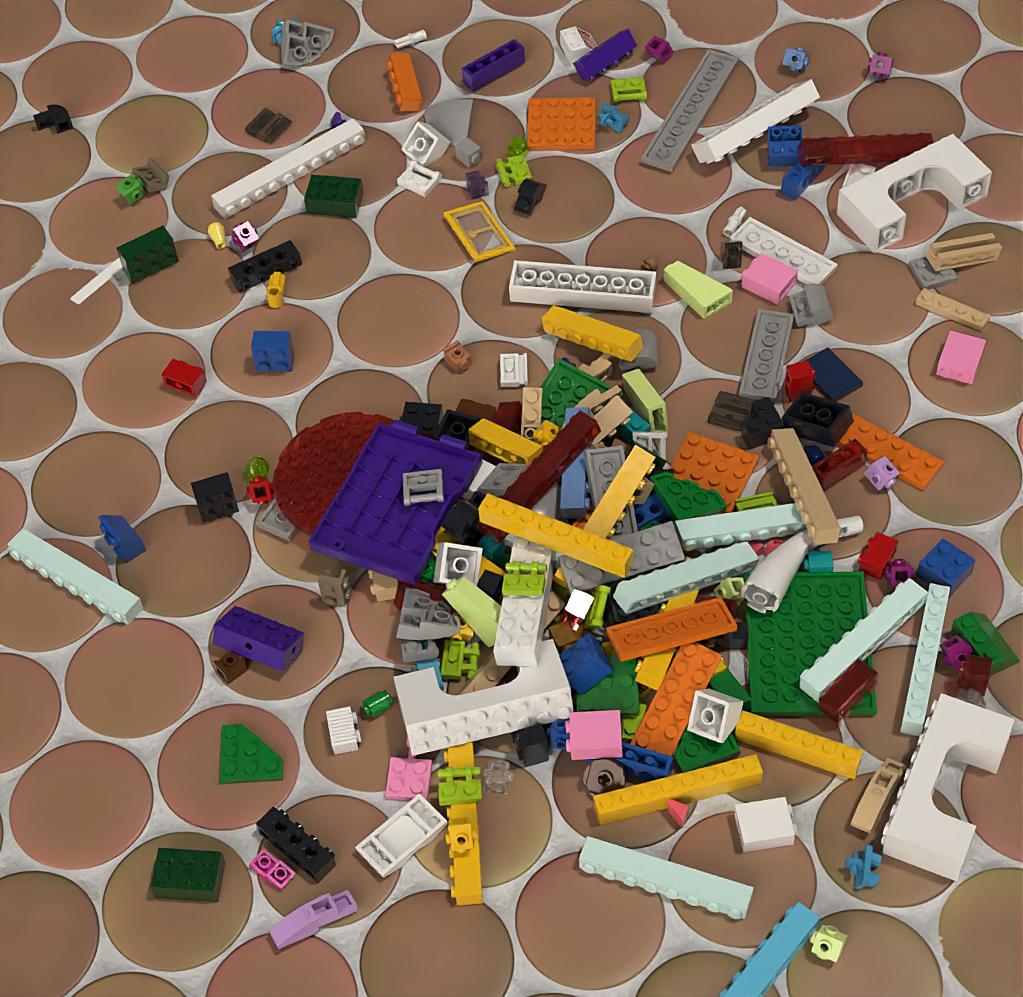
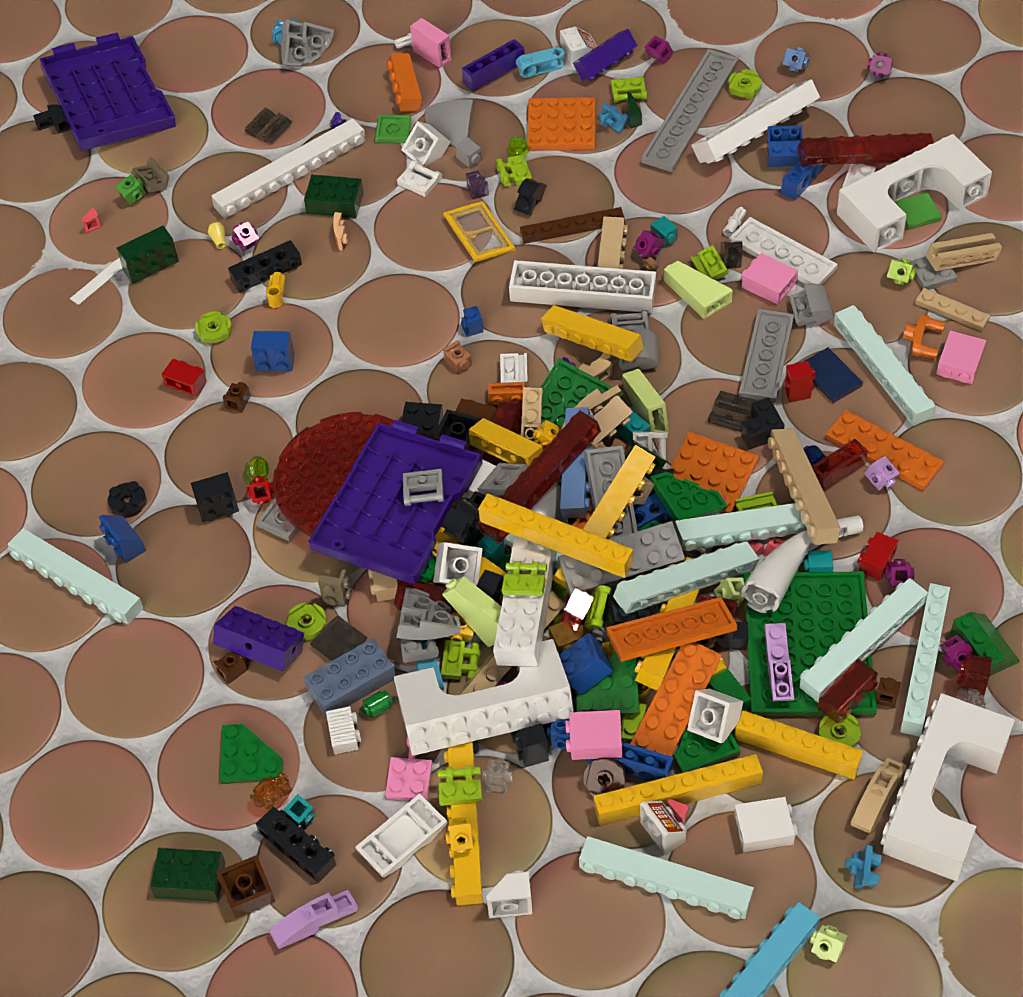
(91, 221): none -> coral slope
(106, 91): none -> dark purple piece
(127, 490): none -> black plate
(216, 335): none -> lime plate
(237, 397): none -> reddish brown brick
(245, 886): none -> reddish brown slope
(271, 790): none -> clear orange plate
(271, 869): dark pink slope -> none
(300, 810): none -> teal brick
(304, 611): none -> lime plate
(337, 638): none -> clear smoke slope
(339, 230): none -> light nougat slope
(350, 677): none -> sand blue brick
(393, 128): none -> bright green tile
(430, 43): none -> bright pink brick
(472, 321): none -> blue brick
(505, 392): none -> orange bracket
(511, 896): none -> white slope
(540, 62): none -> medium azure piece
(567, 226): none -> reddish brown plate
(612, 242): none -> tan brick
(631, 321): none -> light grey plate
(634, 112): none -> dark green slope
(648, 244): none -> magenta brick
(662, 826): none -> white slope
(665, 229): none -> teal brick
(709, 263): none -> lime plate
(749, 90): none -> lime plate
(778, 662): none -> lavender slope
(818, 419): black brick -> none
(849, 725): none -> lime plate
(884, 365): none -> light aqua brick
(888, 687): none -> reddish brown brick
(895, 271): none -> lime brick
(915, 333): none -> orange connector
(919, 210): none -> bright green tile
(946, 566): blue brick -> none

